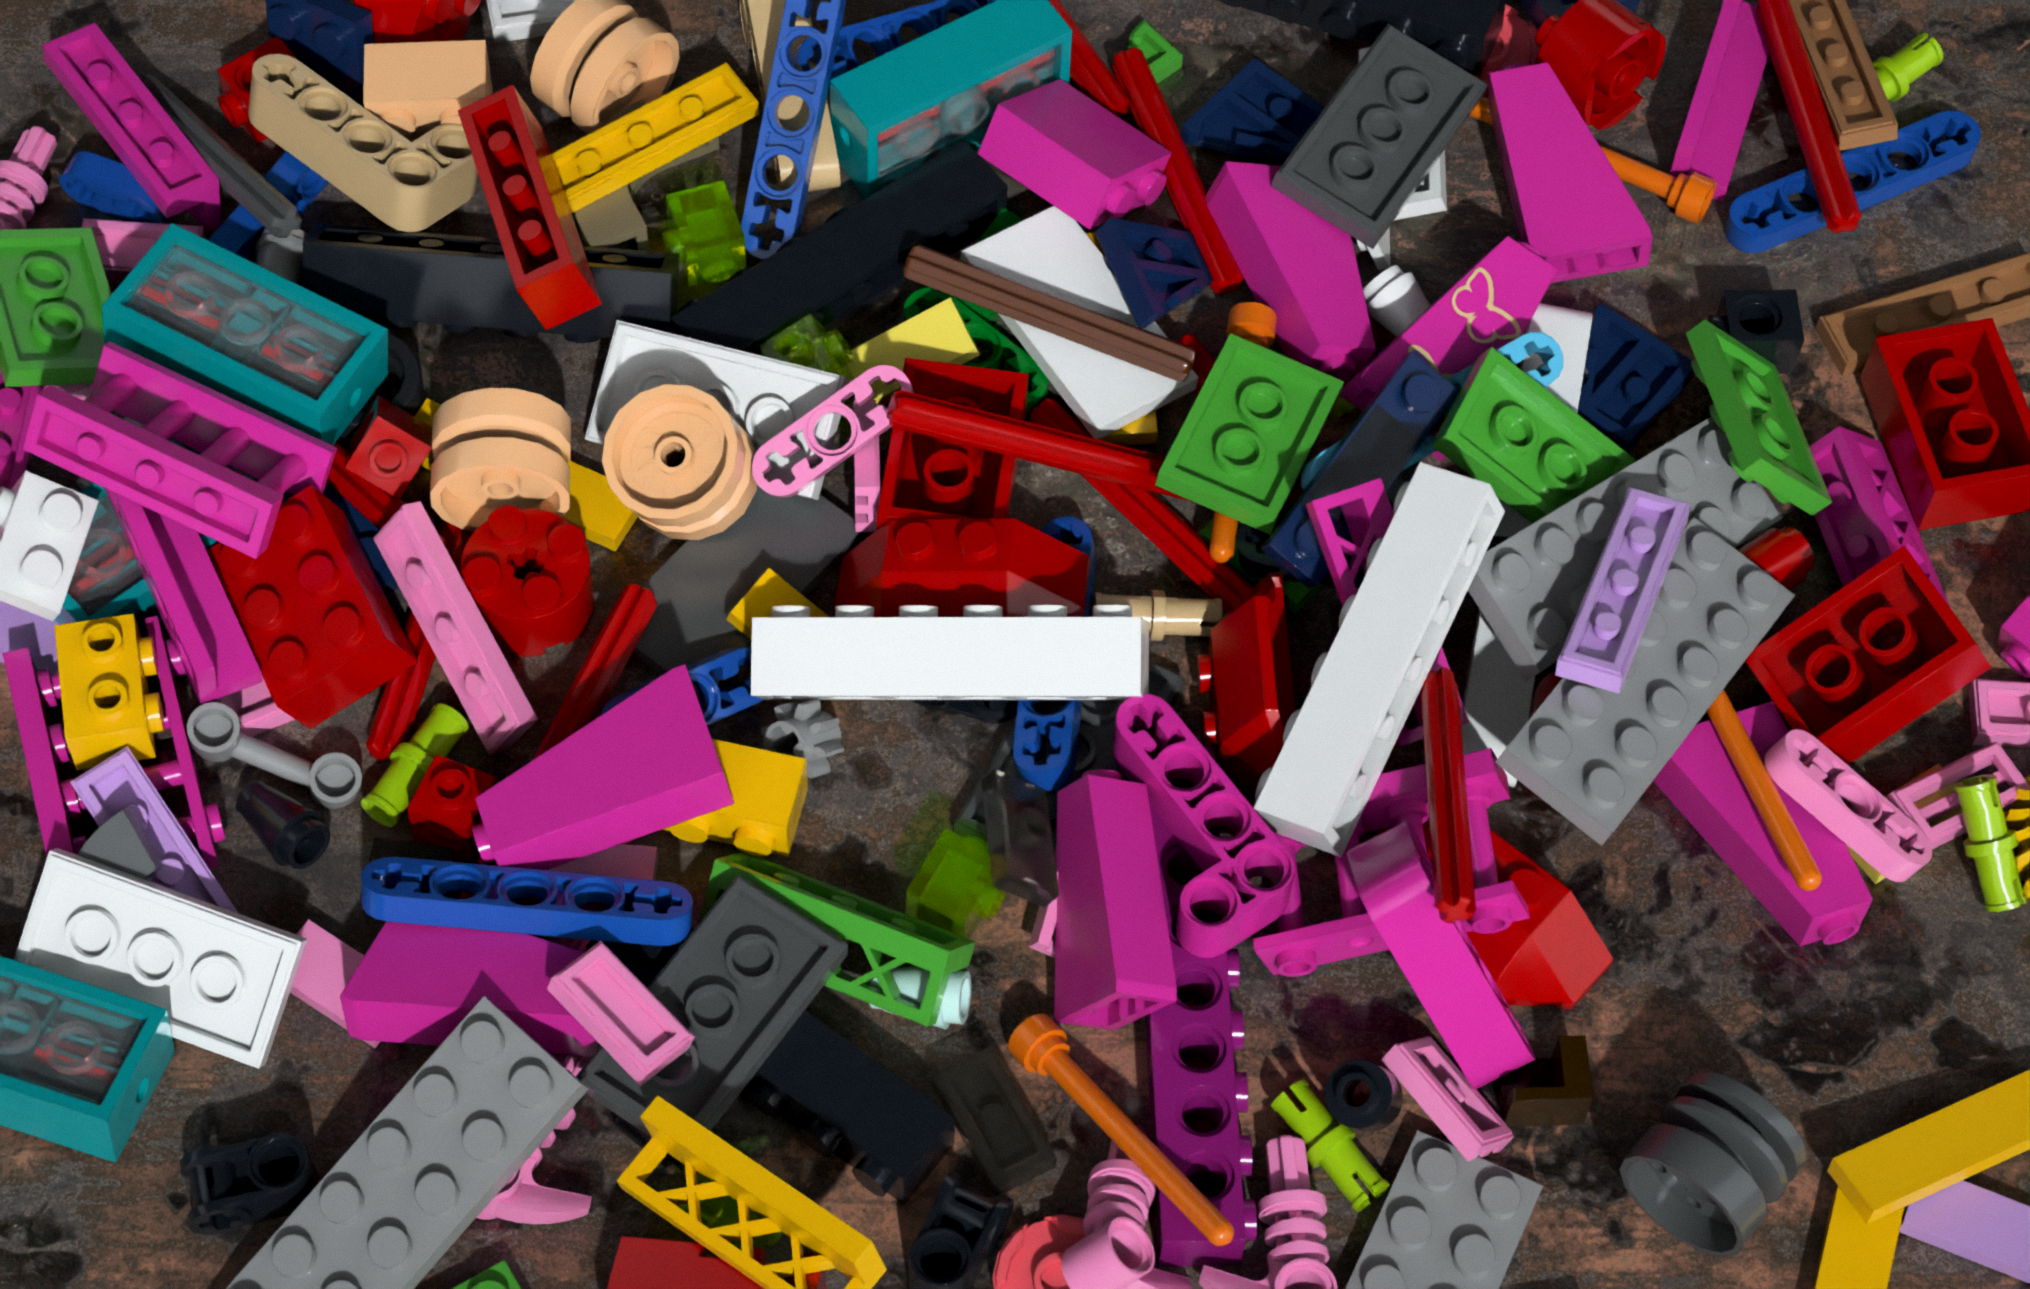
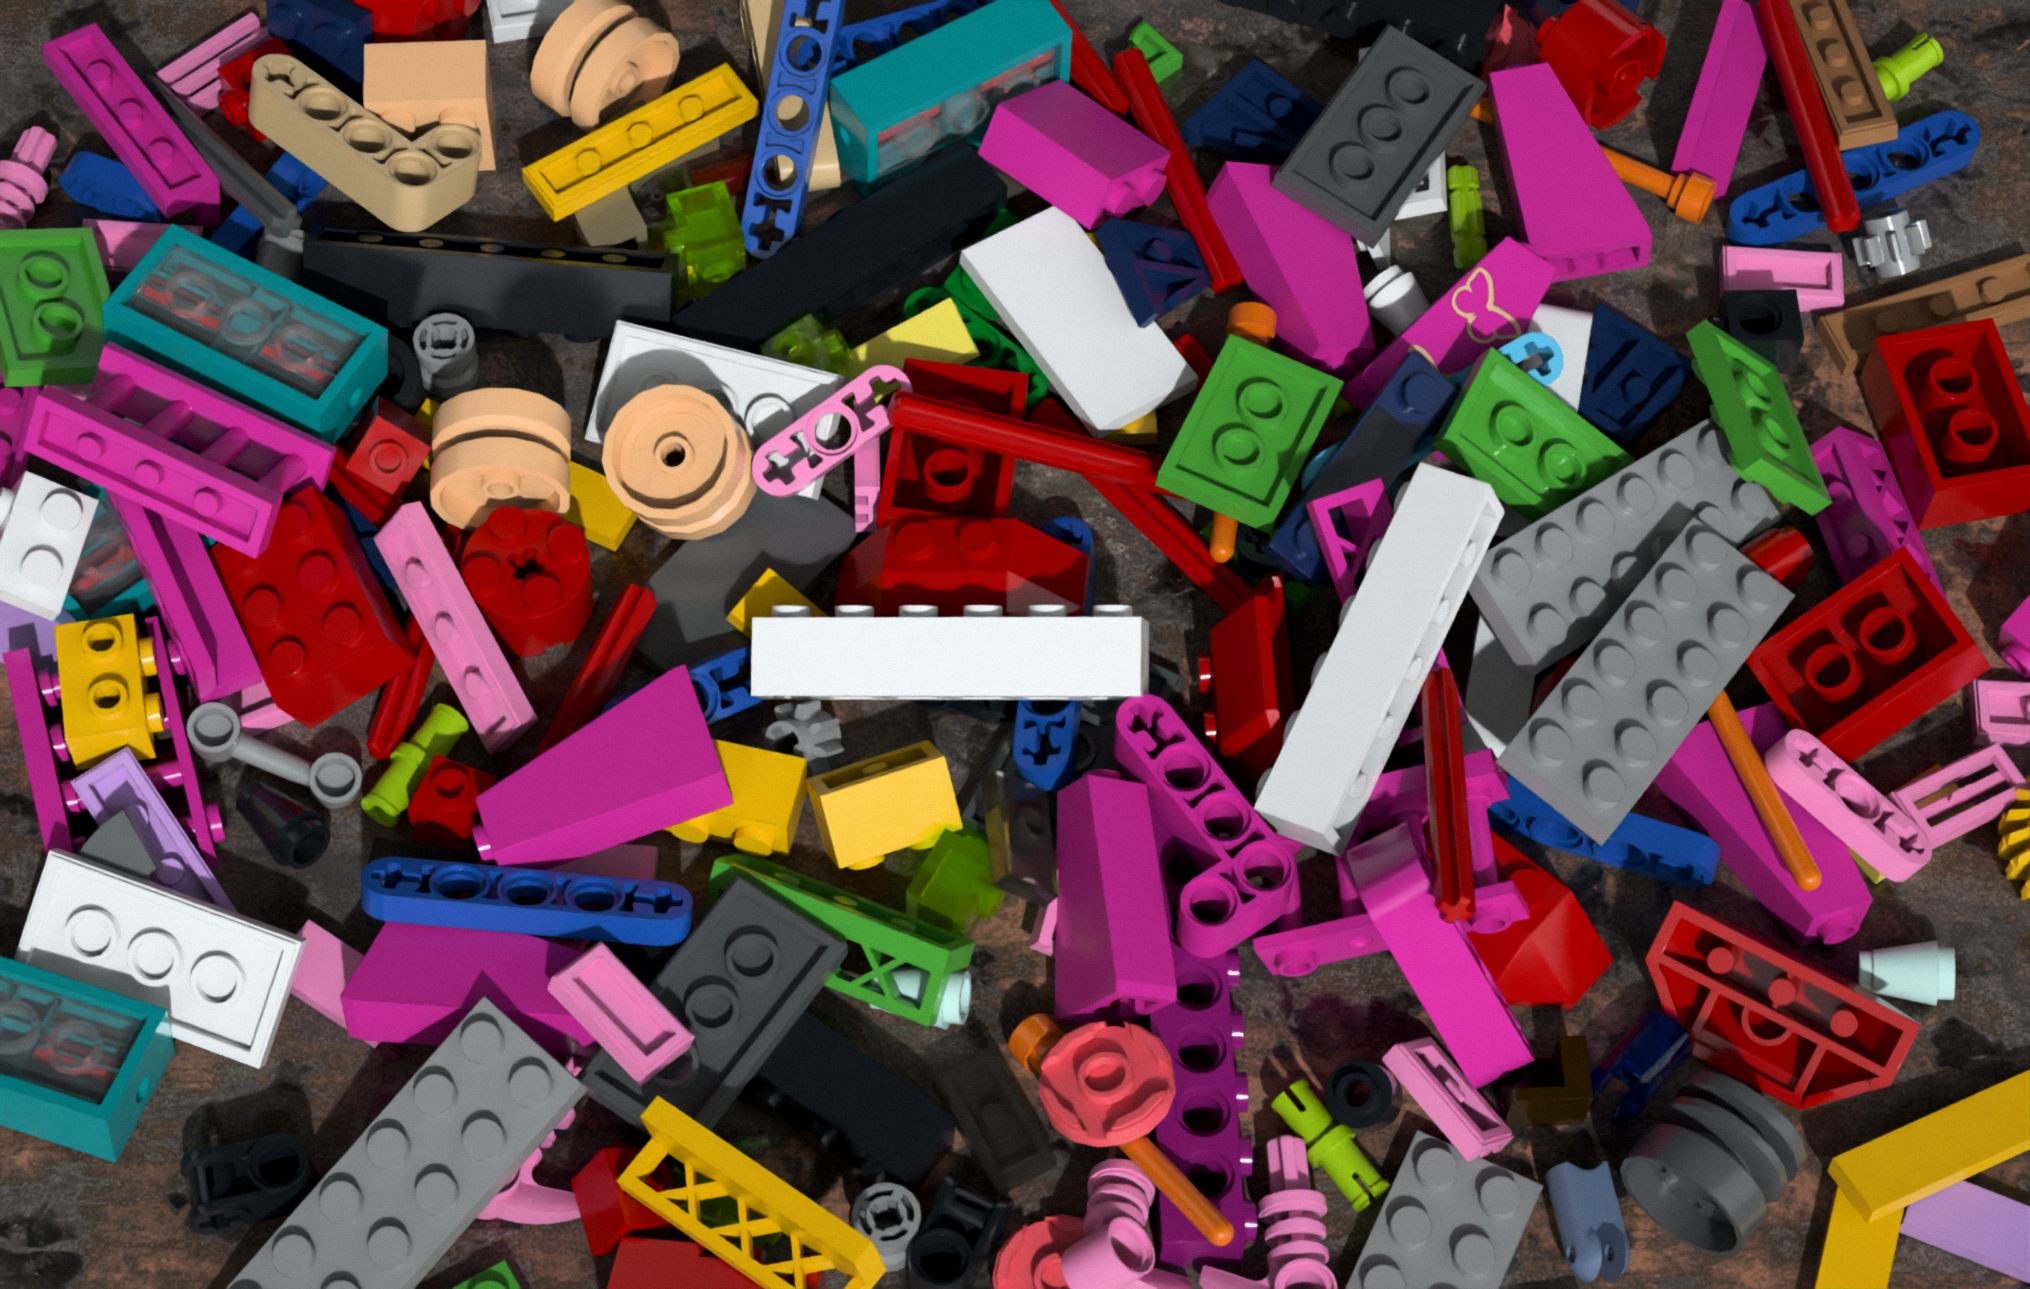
(202, 62): none -> bright pink tile
(446, 355): none -> light grey wheel
(529, 208): red brick -> none
(608, 1209): none -> red brick
(734, 172): none -> clear red pin
(884, 805): none -> yellow brick
(889, 1237): none -> light grey wheel
(1049, 313): reddish brown axle -> none
(1107, 1084): none -> coral tile
(1169, 614): tan pin -> none
(1465, 216): none -> lime axle
(1589, 1221): none -> sand blue piece
(1623, 590): lavender tile -> none
(1636, 844): none -> blue beam
(1644, 1060): none -> clear blue piece
(1774, 1012): none -> red wedge
(1812, 273): none -> bright pink tile
(1891, 242): none -> light grey gear
(1910, 972): none -> light aqua cone
(1990, 843): lime pin -> none

